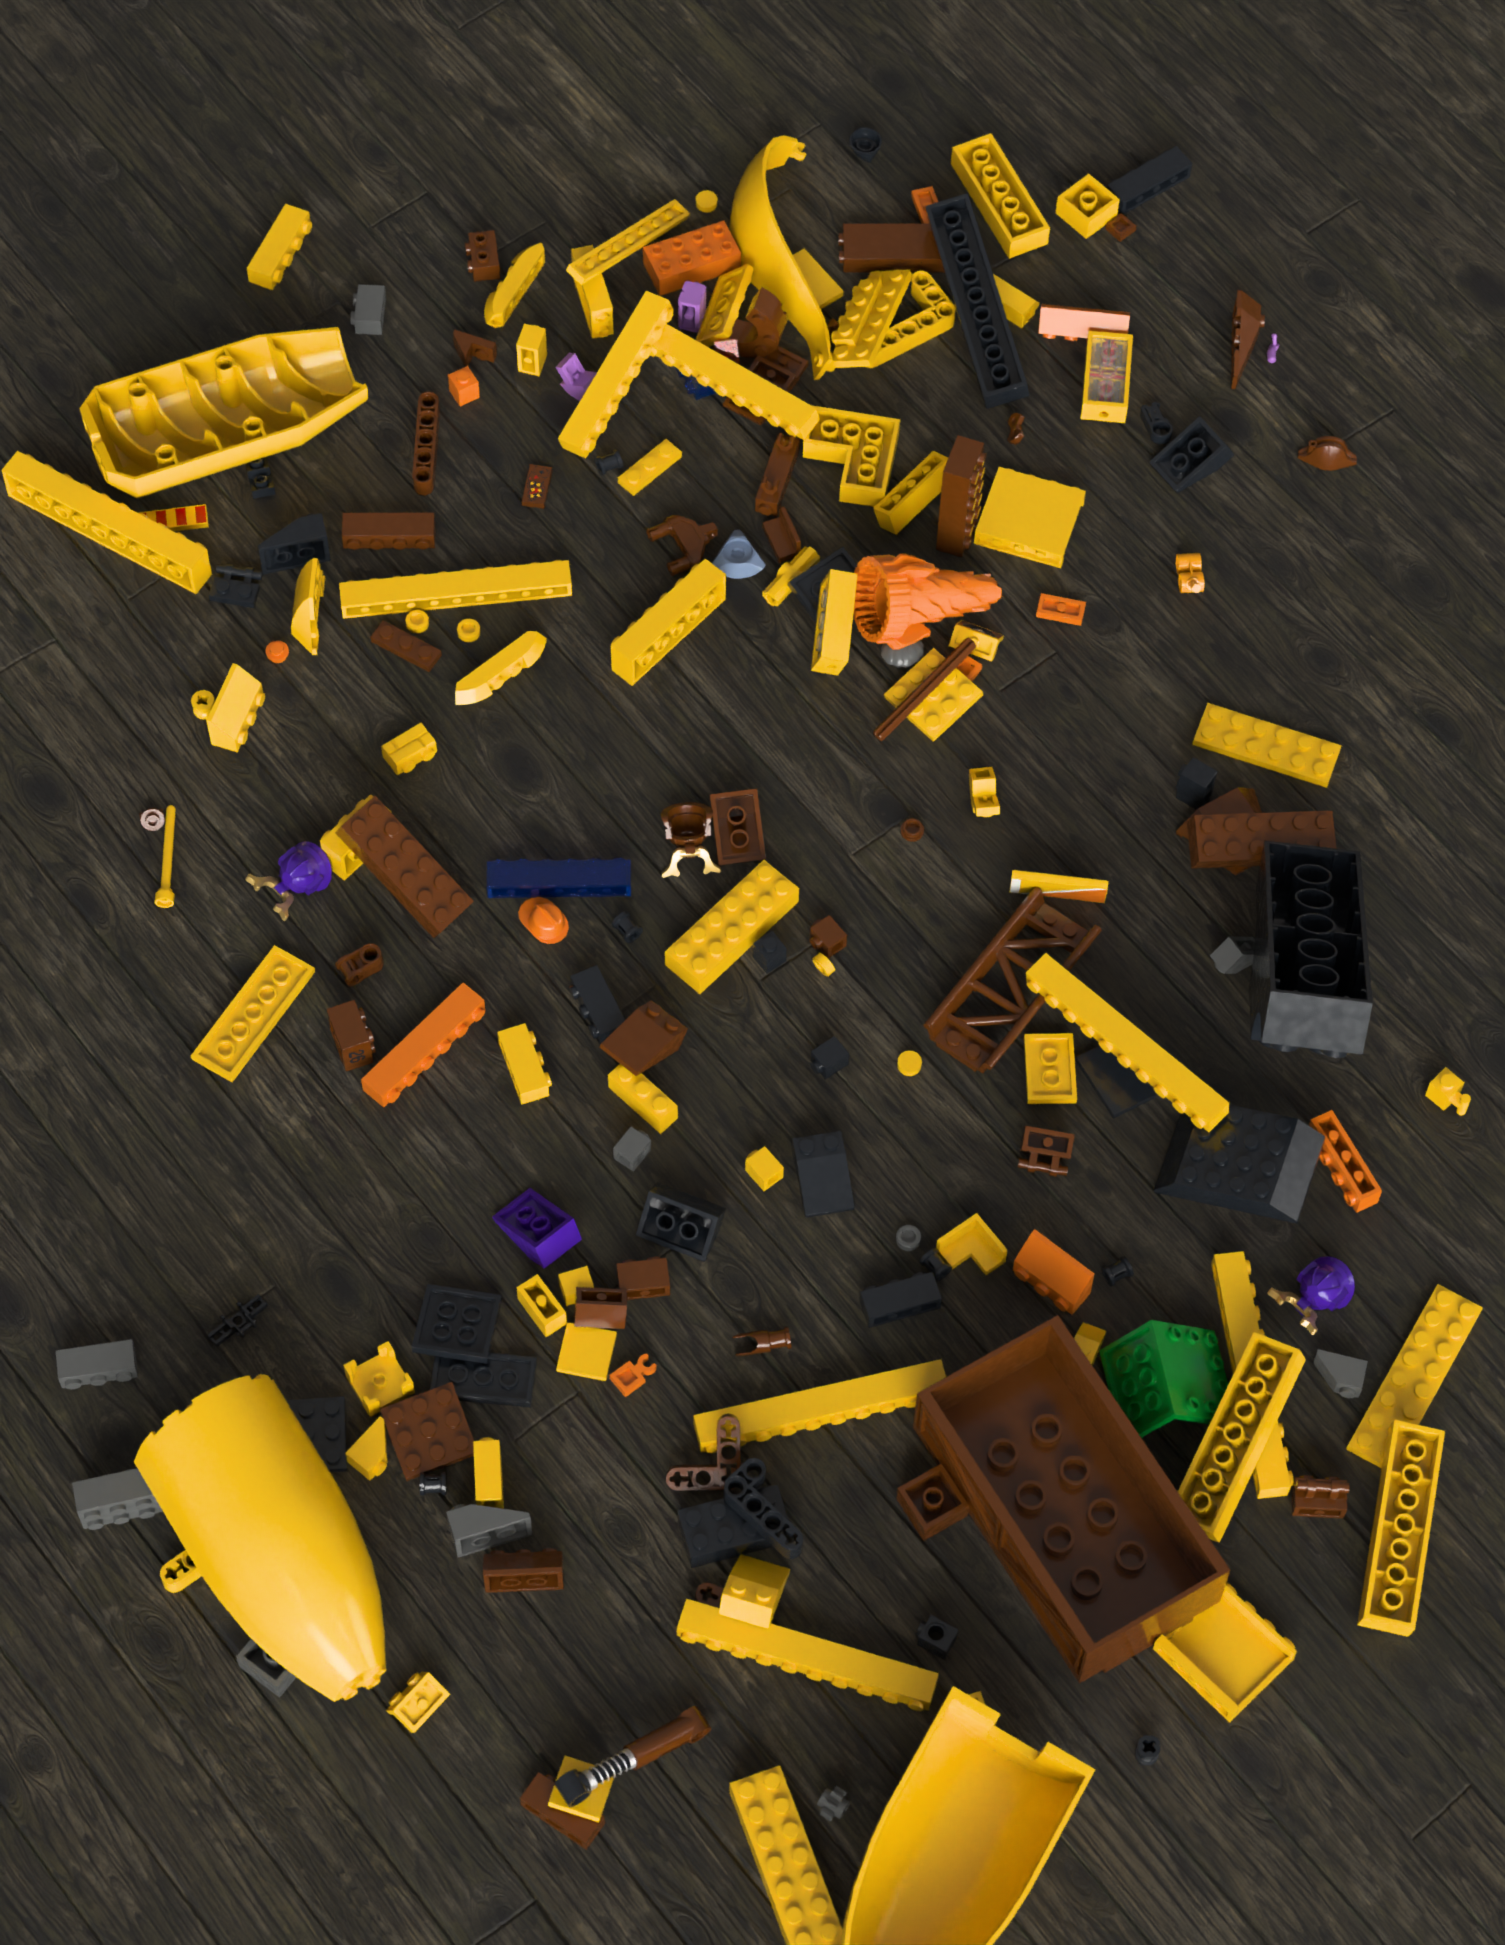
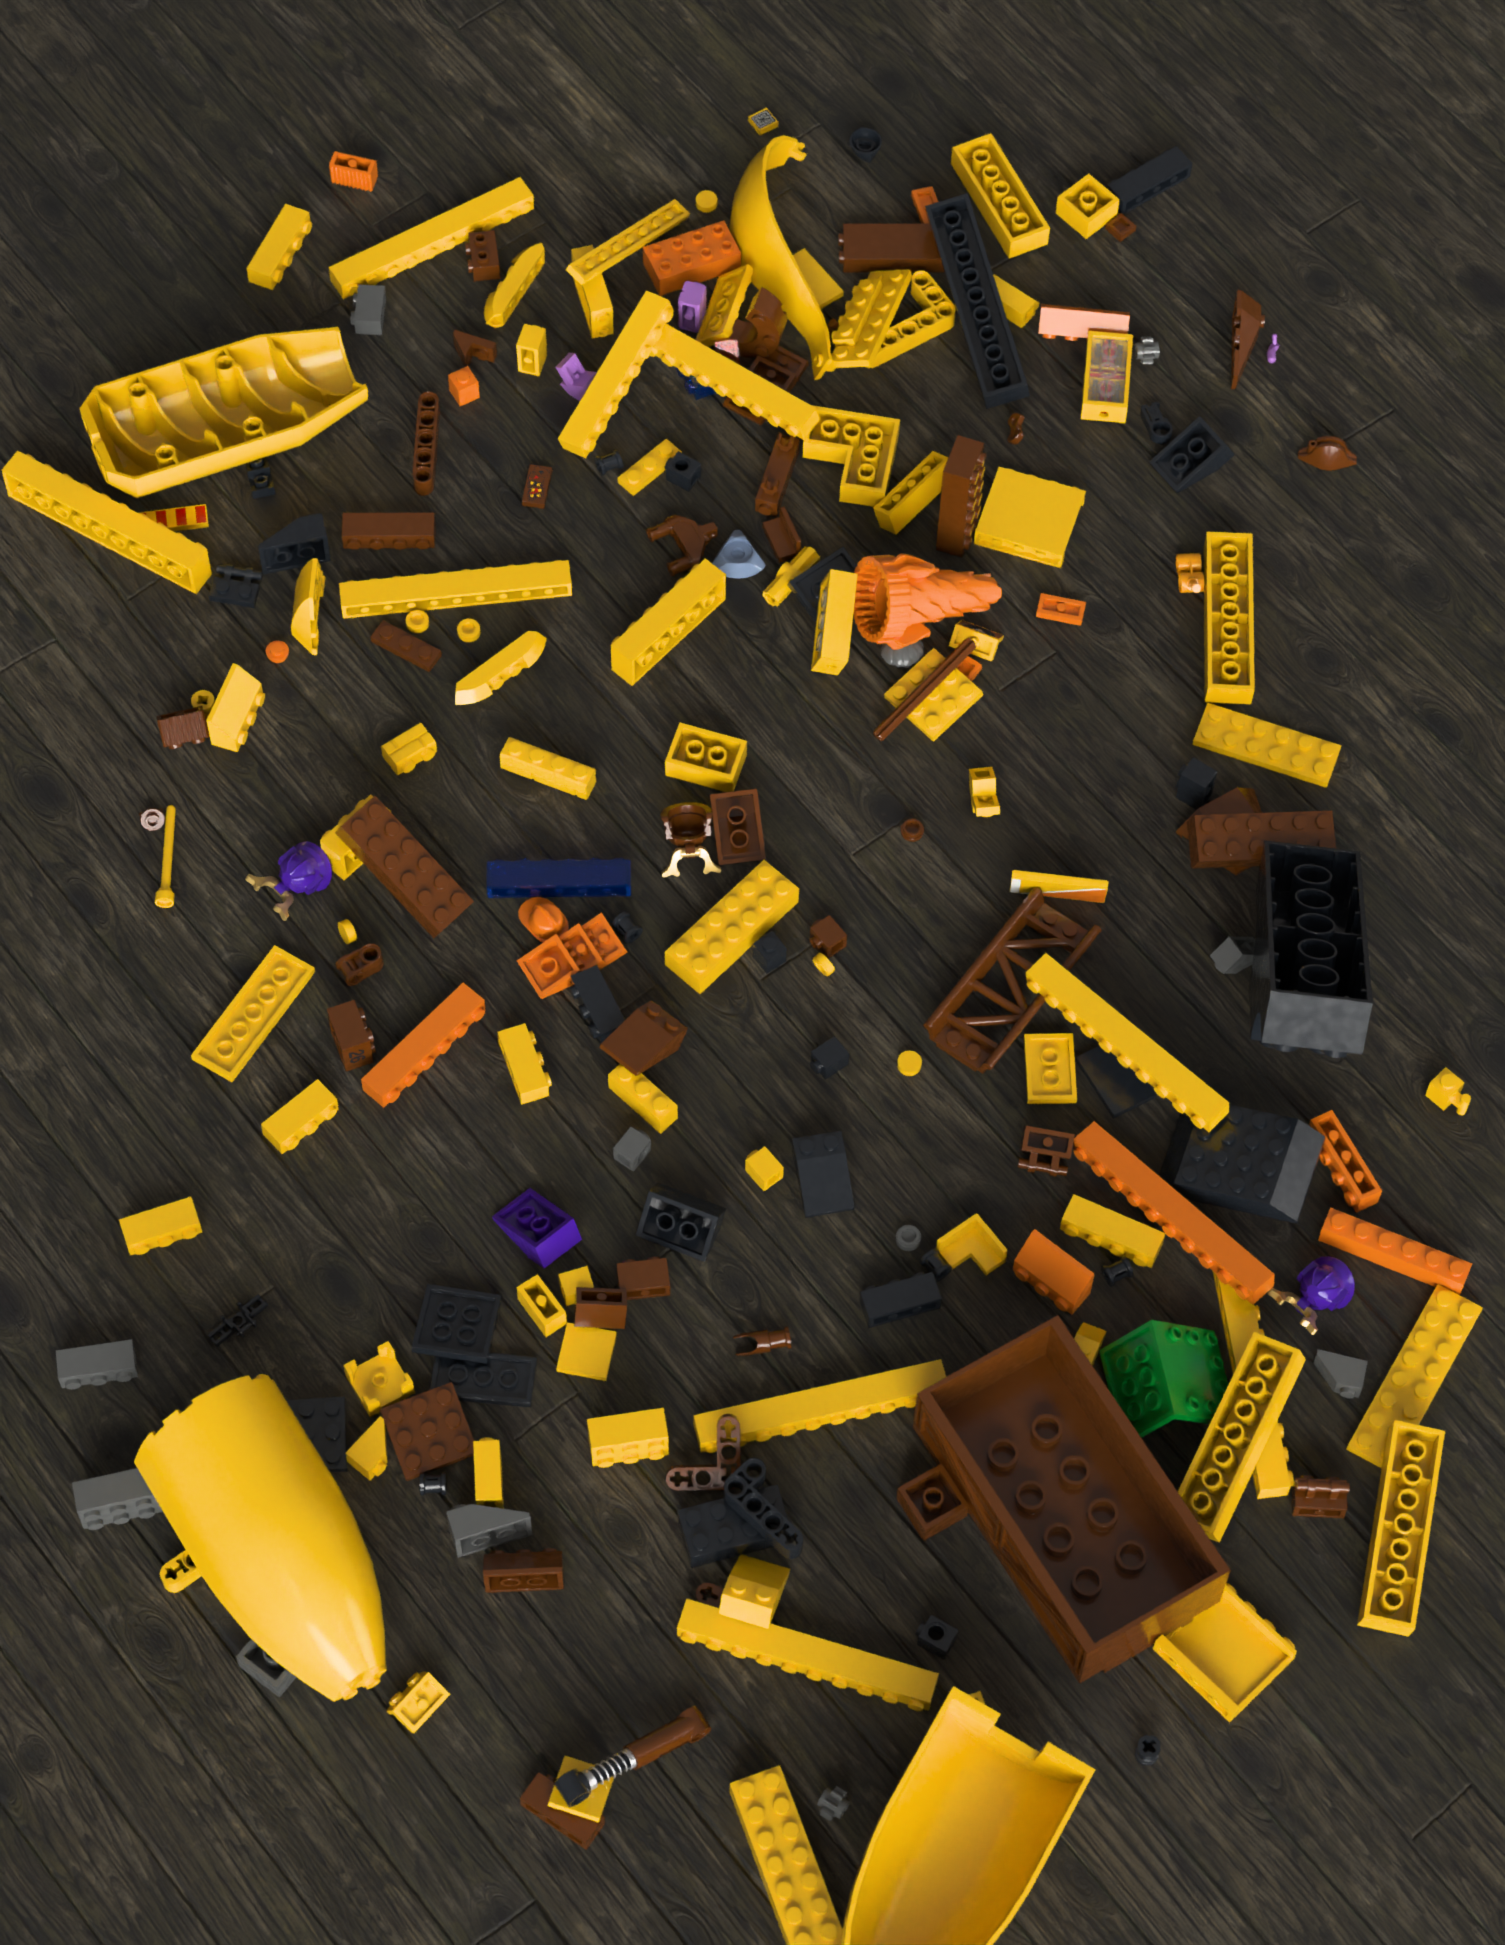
(160, 1226): none -> yellow brick
(183, 727): none -> reddish brown brick
(300, 1117): none -> yellow brick
(347, 931): none -> yellow tile
(353, 171): none -> orange brick
(431, 237): none -> yellow brick
(548, 768): none -> yellow brick
(576, 950): none -> orange slope
(628, 1437): none -> yellow brick
(630, 1377): orange plate -> none
(684, 479): none -> black brick
(706, 758): none -> yellow brick
(763, 121): none -> tile
(1112, 1231): none -> yellow brick
(1146, 350): none -> dark grey gear
(1173, 1213): none -> orange brick
(1228, 618): none -> yellow brick
(1394, 1251): none -> orange brick

